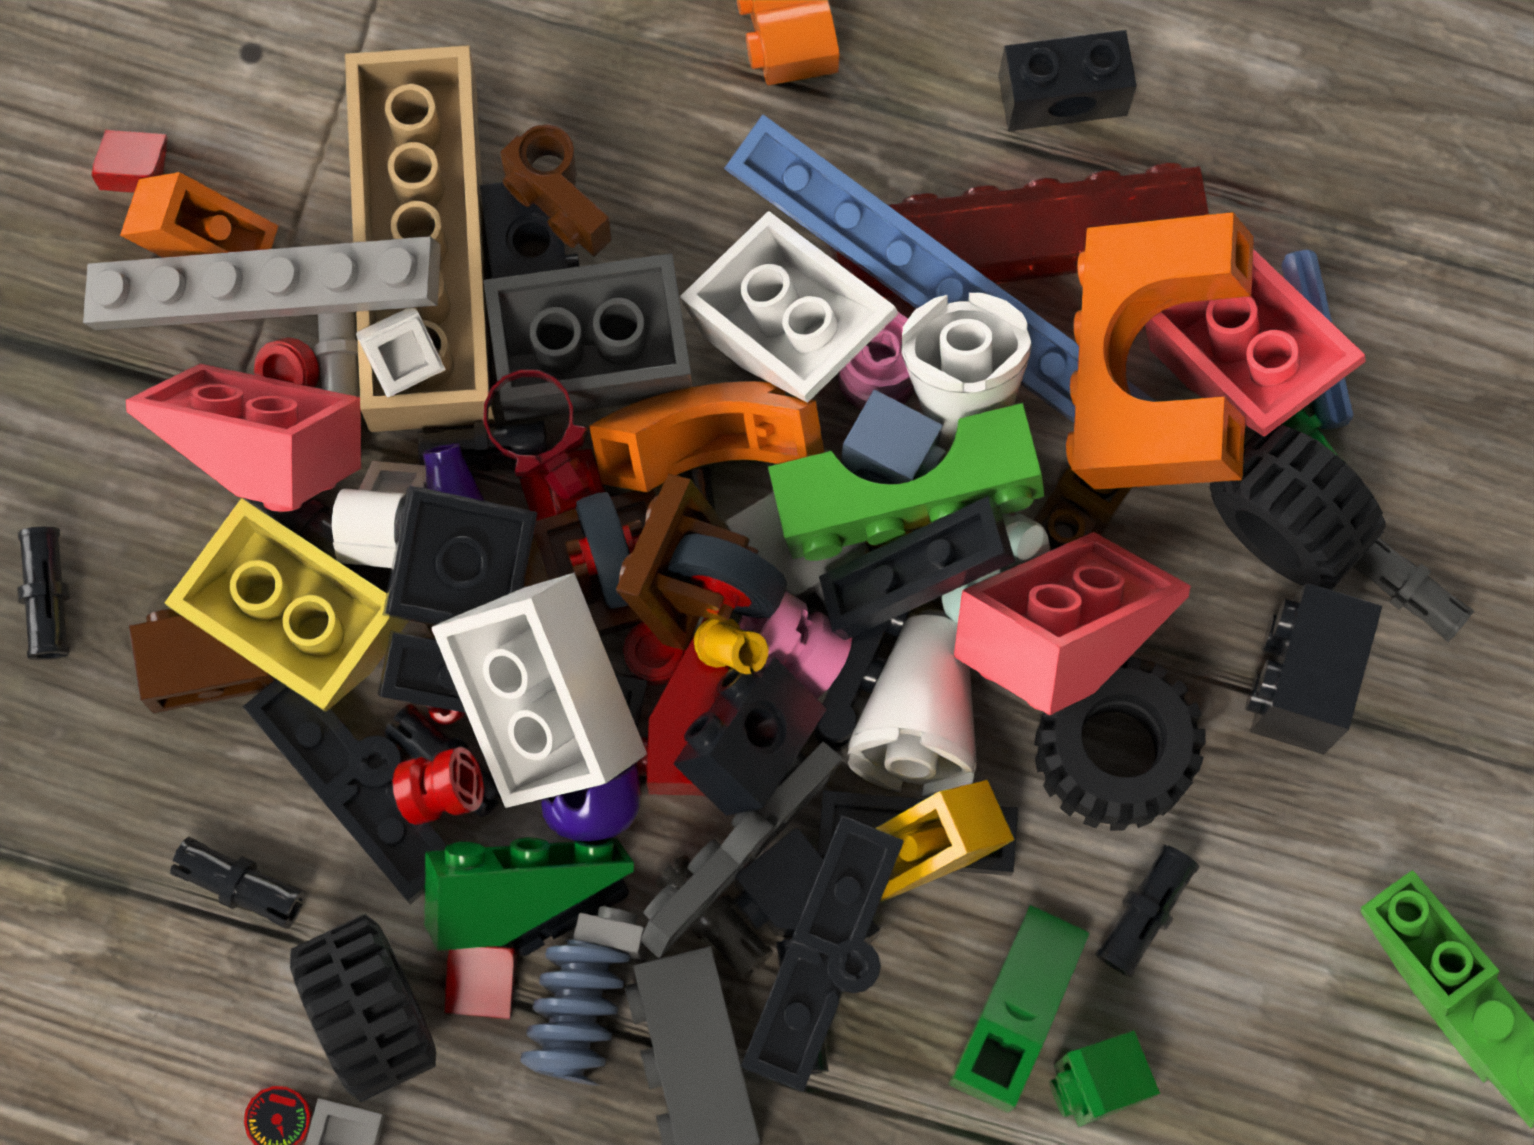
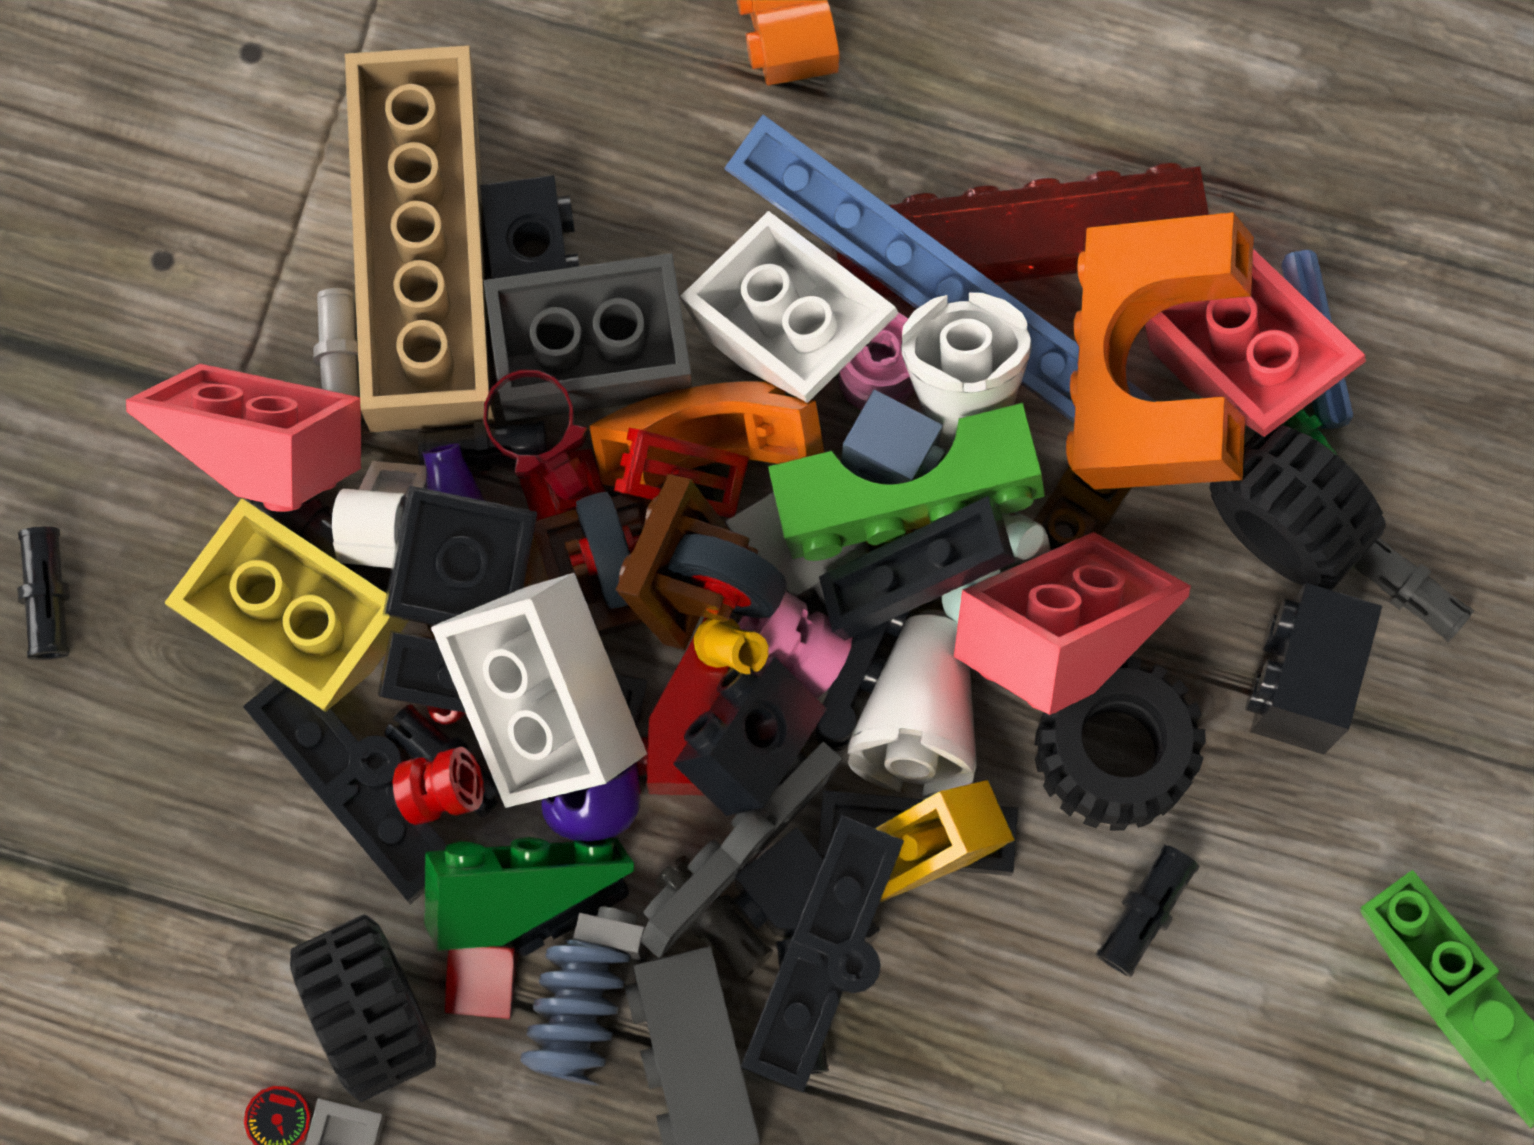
(127, 158): slope -> none
(185, 218): orange slope -> none
(187, 666): reddish brown slope -> none
(237, 882): black pin -> none
(263, 283): light grey plate -> none
(288, 361): red tile -> none
(400, 351): white slope -> none
(570, 212): reddish brown plate -> none
(637, 463): none -> red tile
(648, 657): red tile -> none
(1019, 1010): green slope -> none
(1067, 80): black brick -> none
(1103, 1079): green slope -> none

